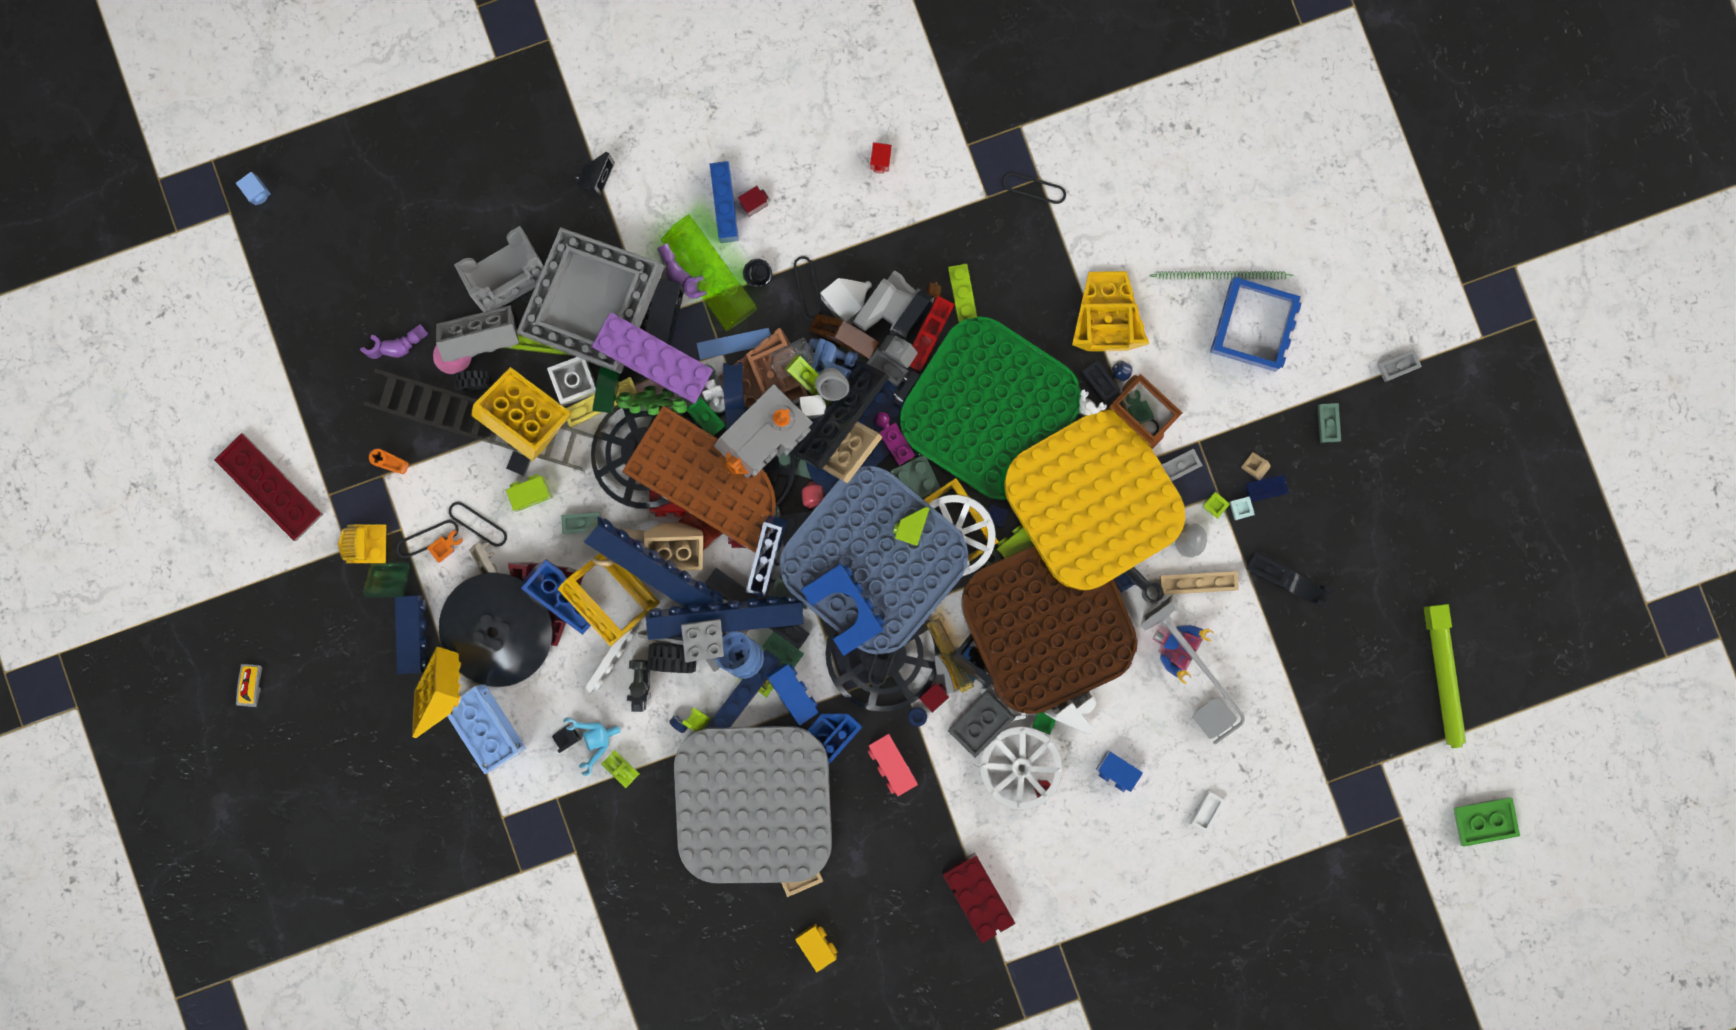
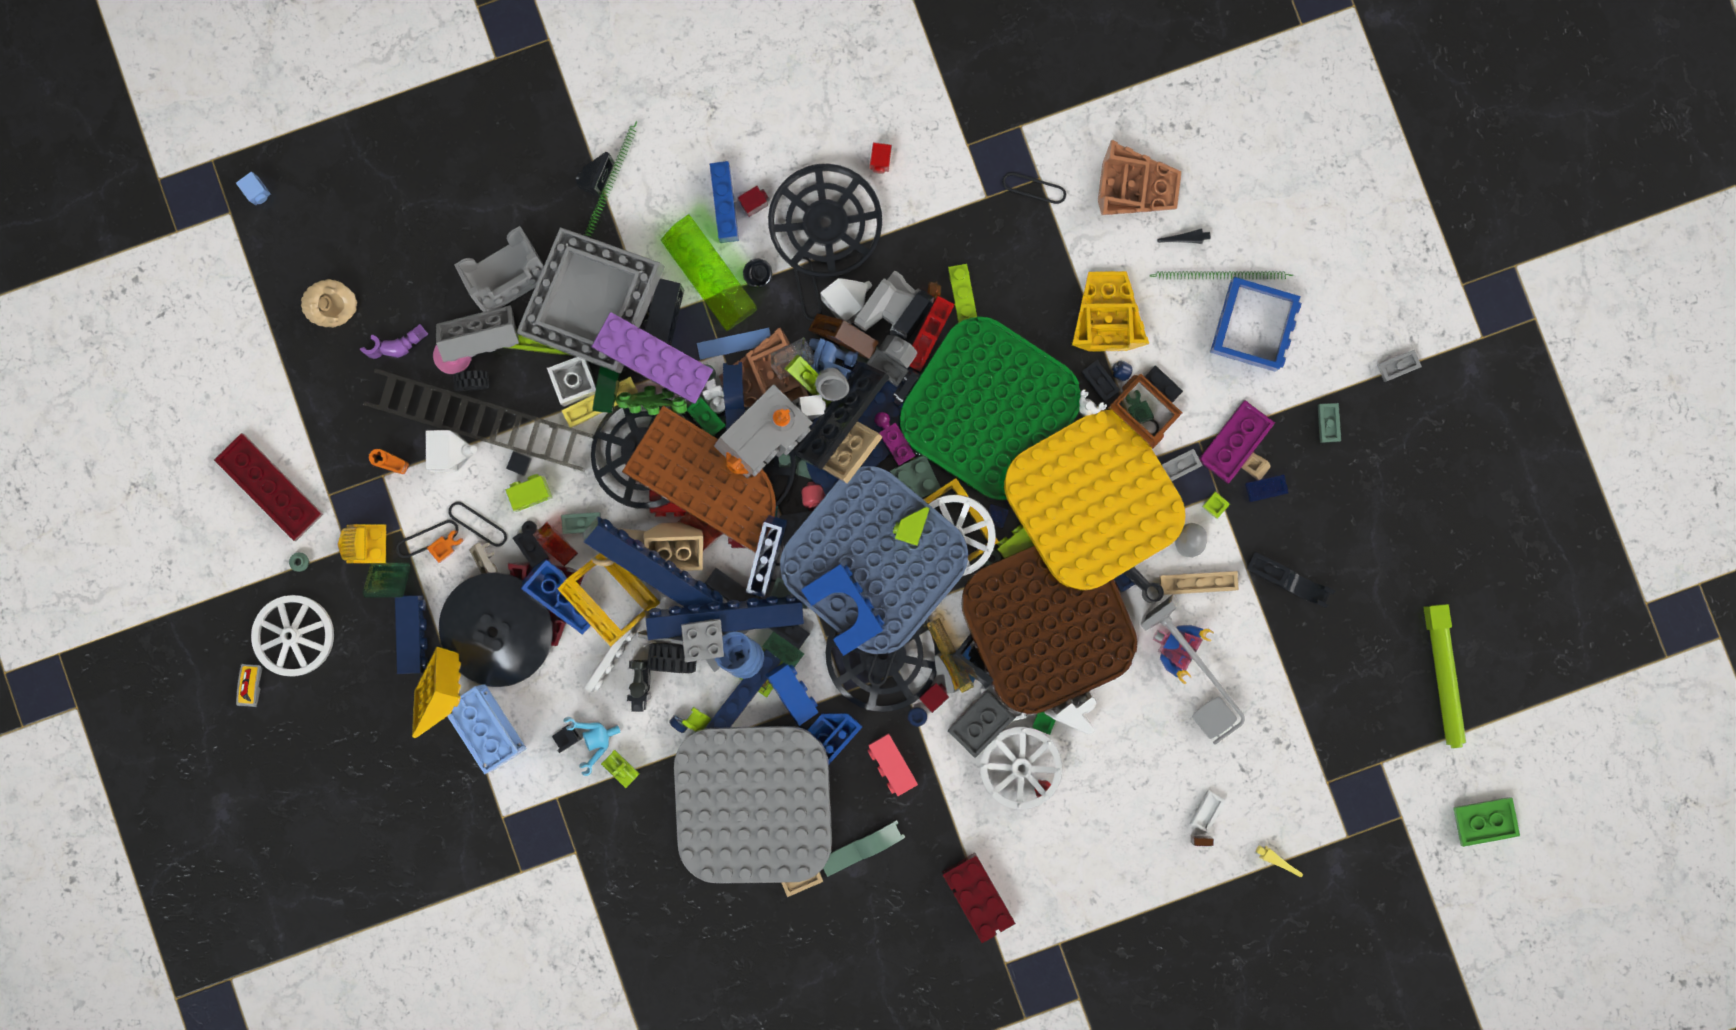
(296, 635): none -> white wheel
(304, 562): none -> sand green plate
(328, 303): none -> tan piece
(446, 451): none -> white piece
(520, 413): yellow slope -> none
(529, 545): none -> black hinge
(555, 544): none -> clear red slope
(609, 182): none -> bright green piece
(677, 274): medium lavender piece -> none
(816, 947): yellow brick -> none
(825, 209): none -> black dish
(863, 848): none -> sand green piece
(1119, 771): blue brick -> none
(1136, 183): none -> nougat wedge
(1163, 383): none -> black plate
(1196, 236): none -> black piece
(1202, 841): none -> reddish brown tile
(1236, 441): none -> magenta tile
(1242, 508): light aqua plate -> none
(1271, 857): none -> light yellow piece

